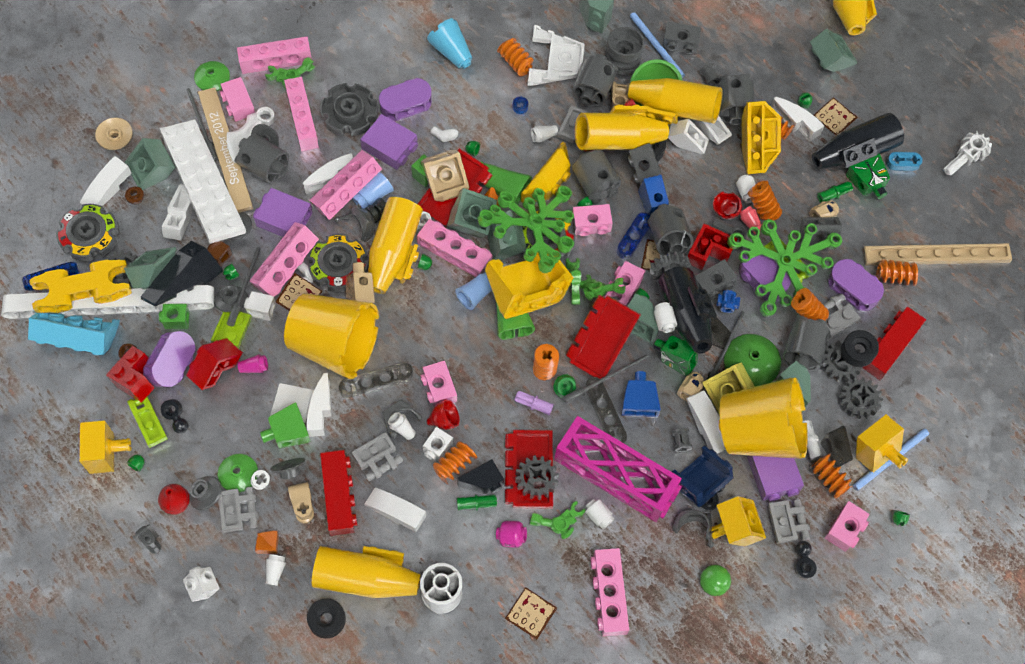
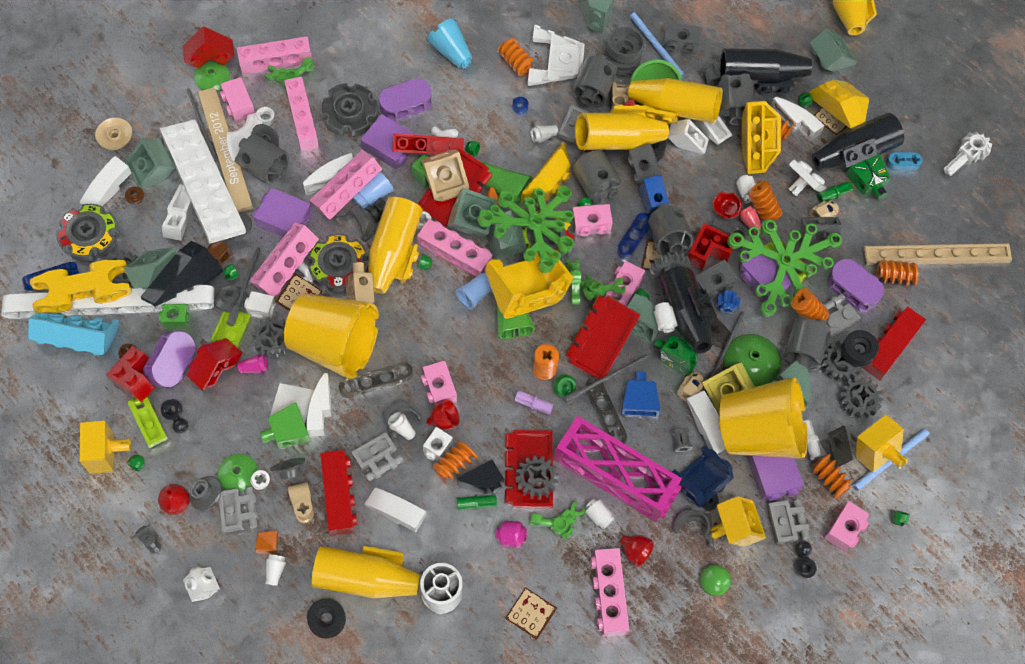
(207, 45): none -> red brick
(263, 336): none -> dark grey gear
(425, 144): none -> red slope
(637, 548): none -> red helmet
(768, 68): none -> black piece
(806, 178): none -> white plate
(842, 101): none -> yellow wedge

